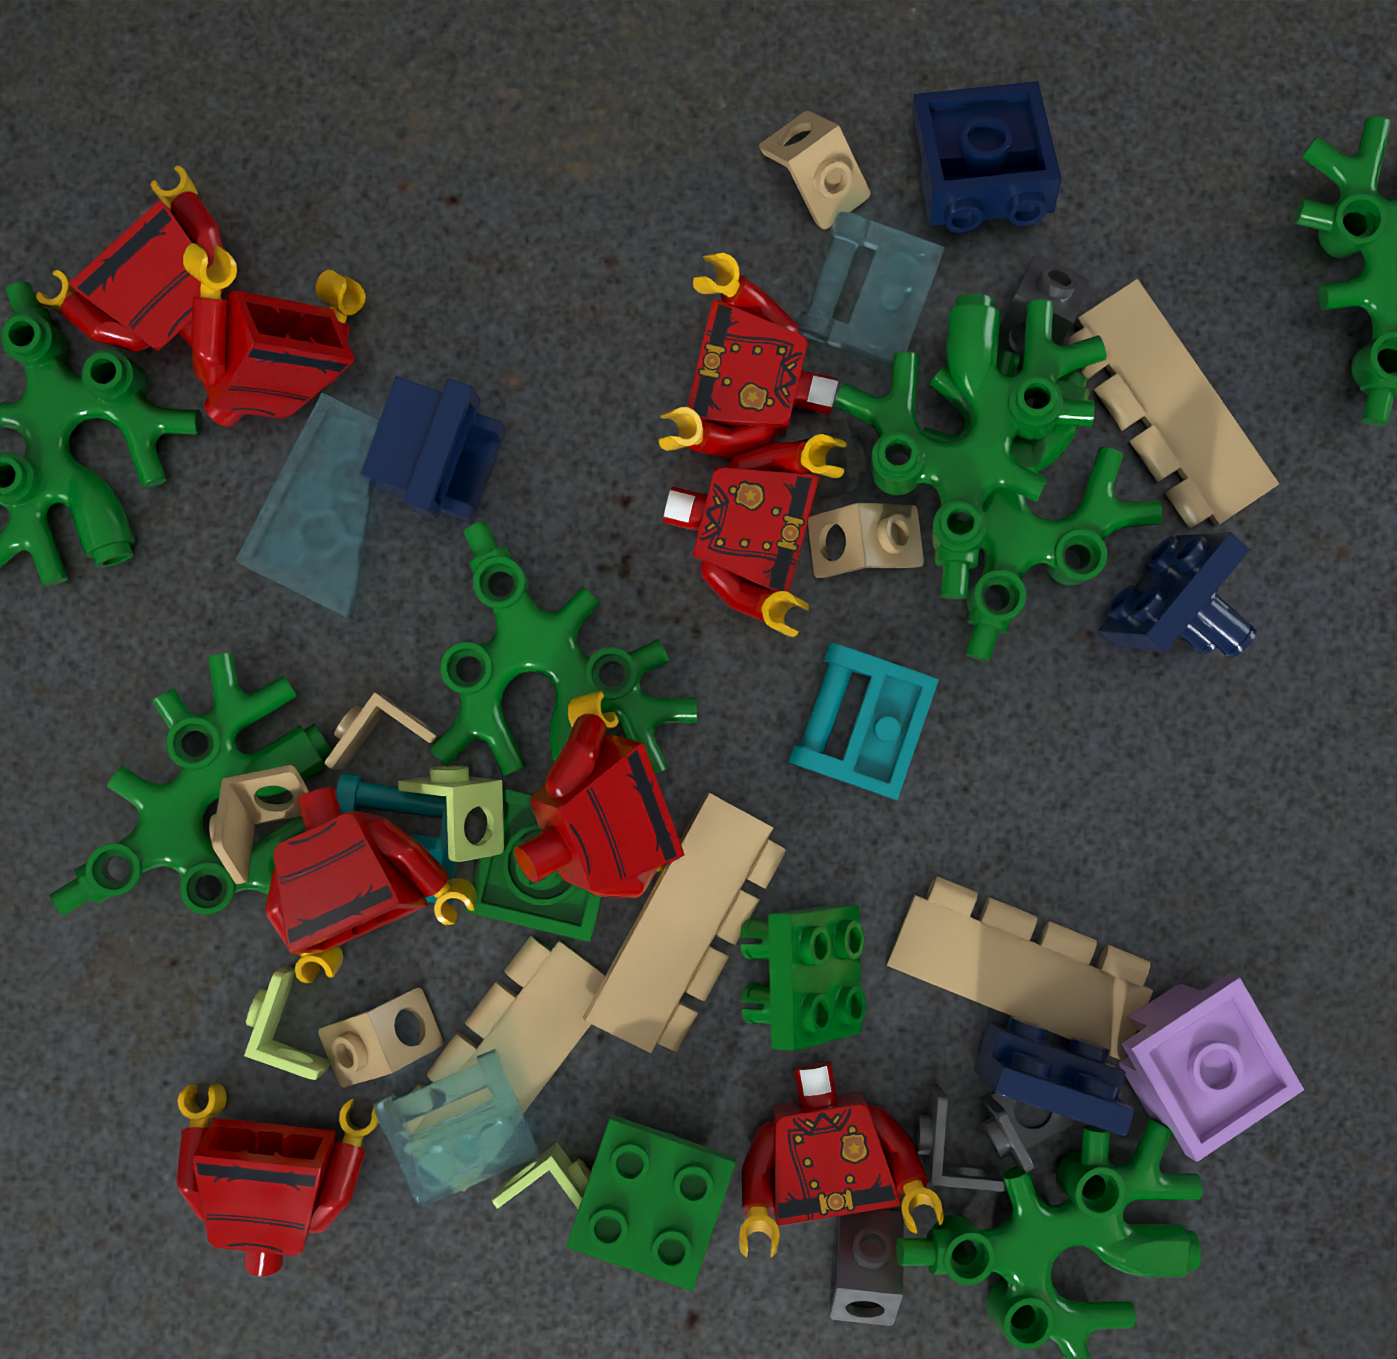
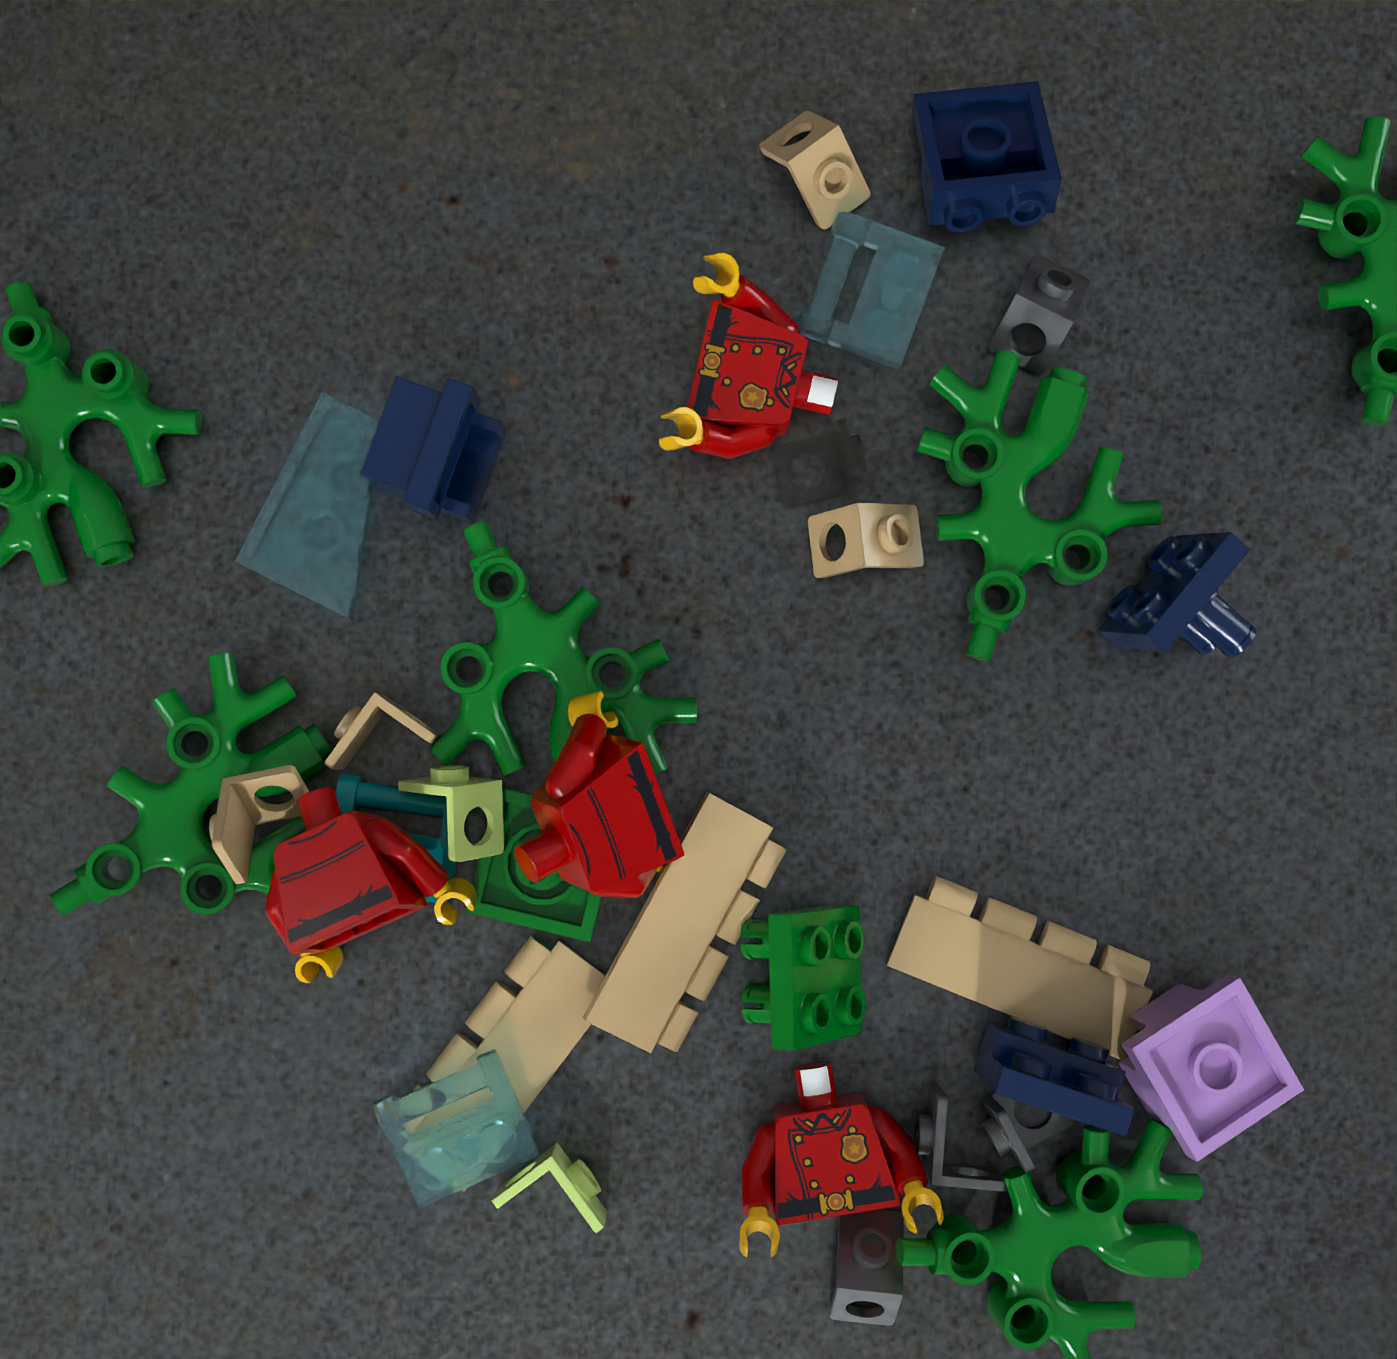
(138, 285): red torso -> none
(264, 1018): yellowish green bracket -> none
(264, 1182): red torso -> none
(265, 350): red torso -> none
(368, 1045): tan bracket -> none
(651, 1202): green plate -> none
(755, 524): red torso -> none
(884, 726): teal plate -> none
(982, 459): green plant -> none
(1183, 413): tan windscreen -> none

